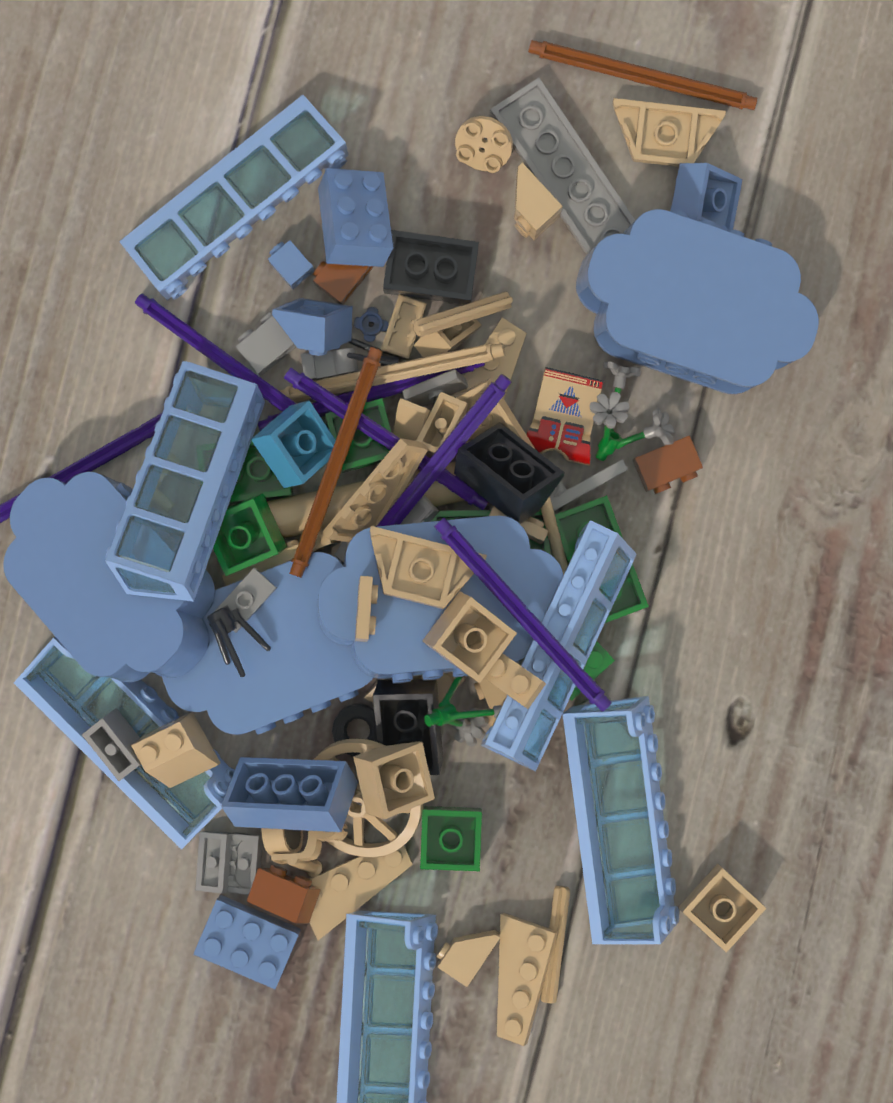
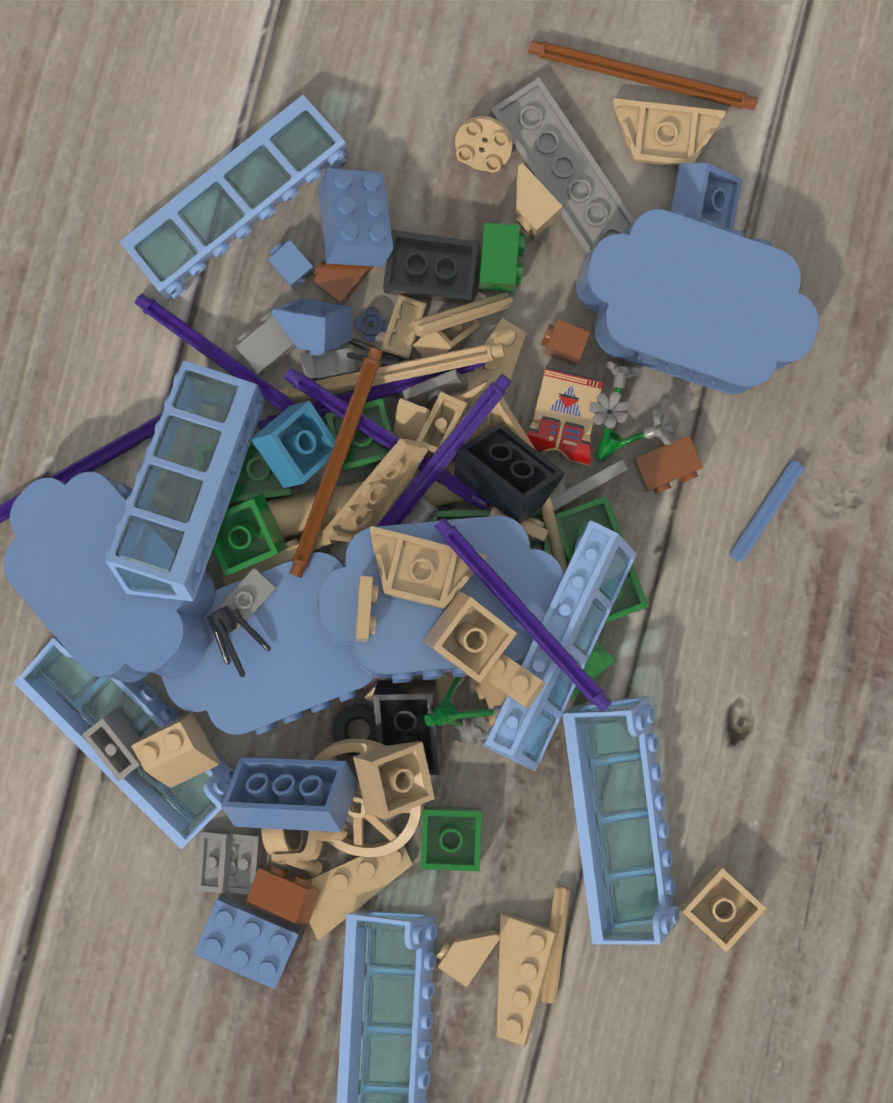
(499, 257): none -> green brick
(565, 342): none -> dark orange brick
(767, 511): none -> medium blue axle

